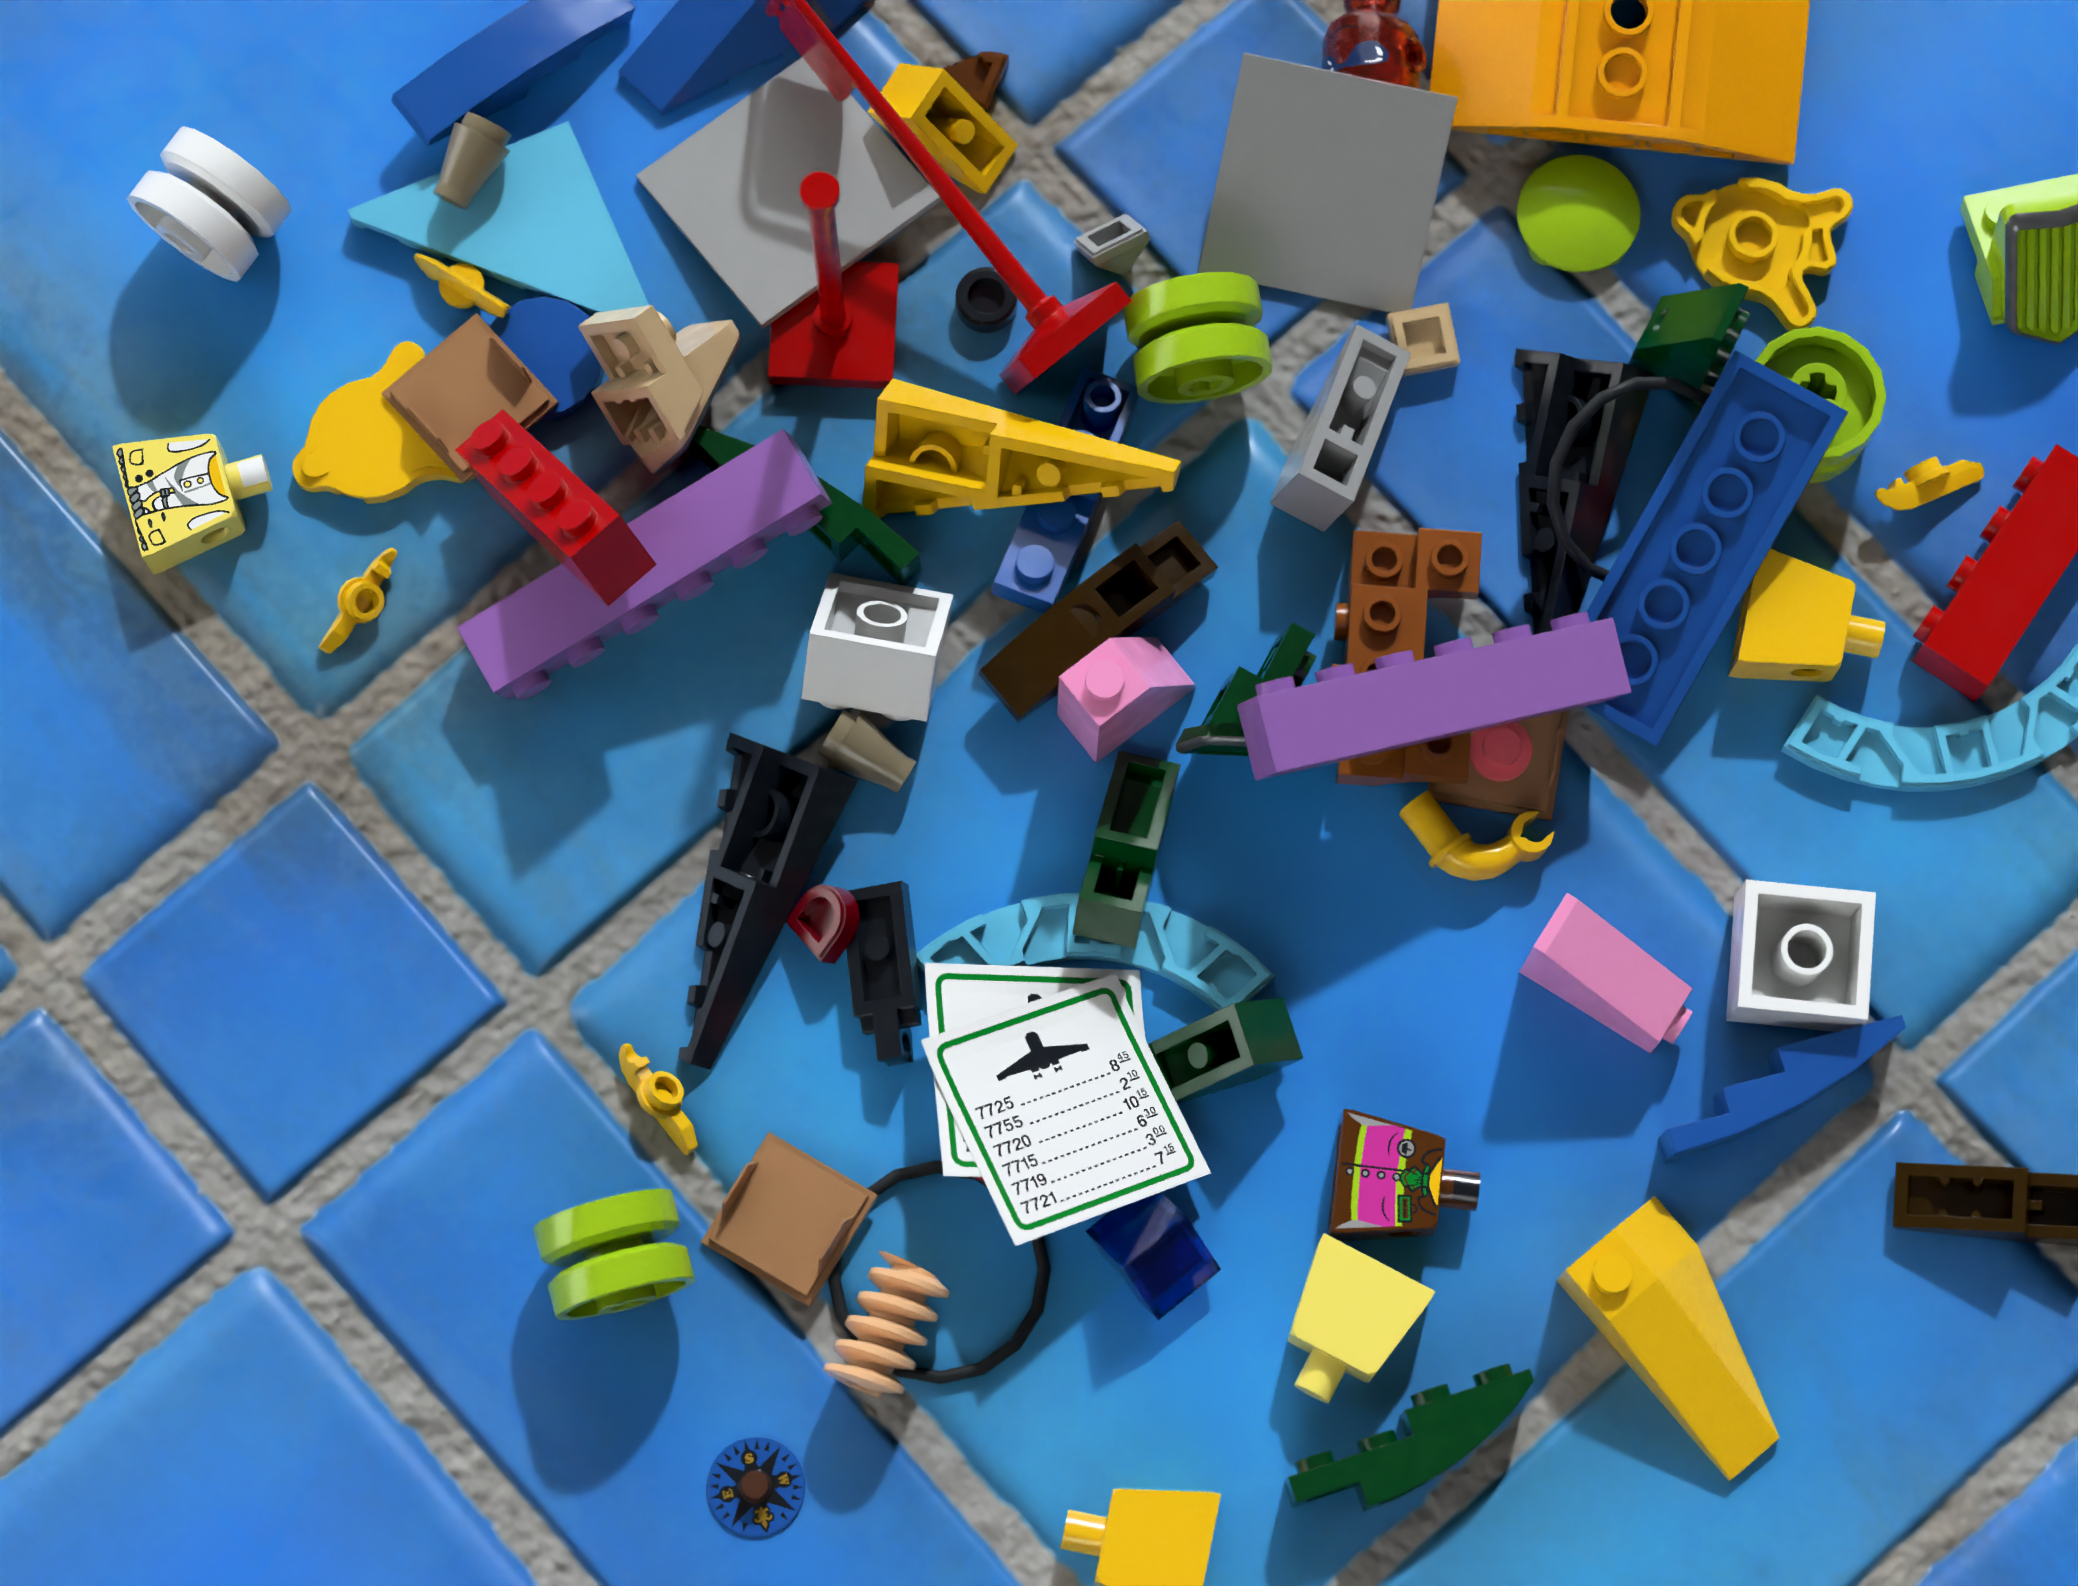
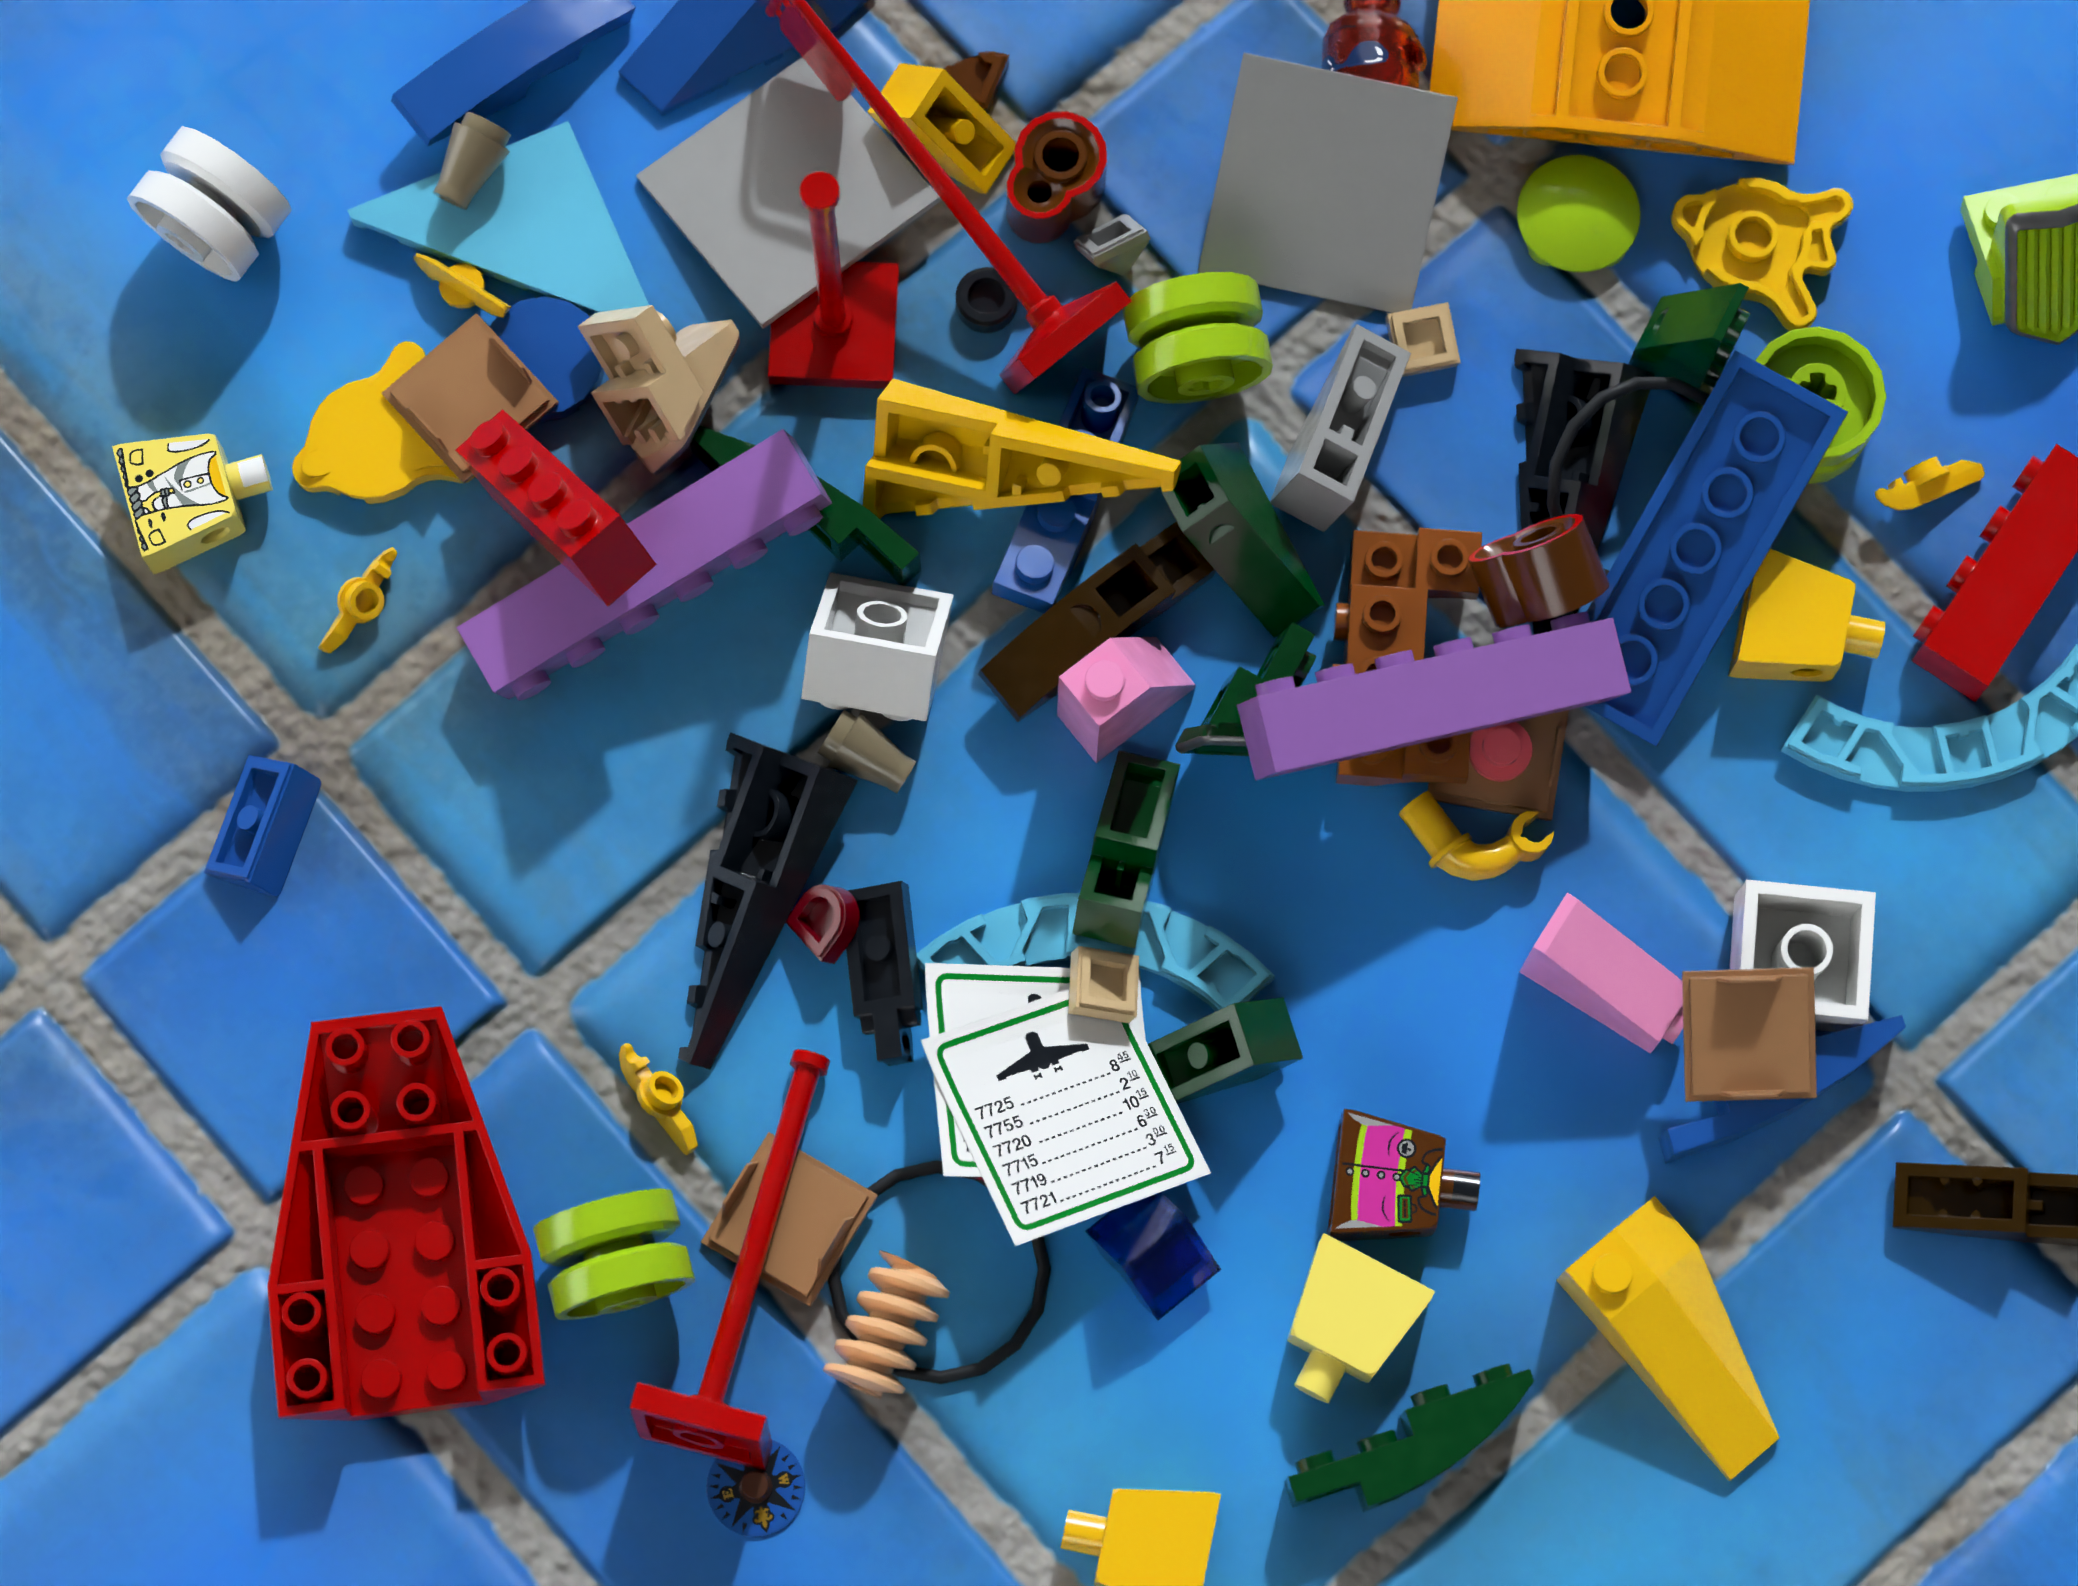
(263, 825): none -> blue slope
(396, 1234): none -> red wedge
(703, 1420): none -> red tile
(1055, 175): none -> reddish brown piece
(1103, 984): none -> tan tile
(1241, 536): none -> dark green slope
(1539, 571): none -> reddish brown piece
(1749, 1034): none -> medium nougat piece

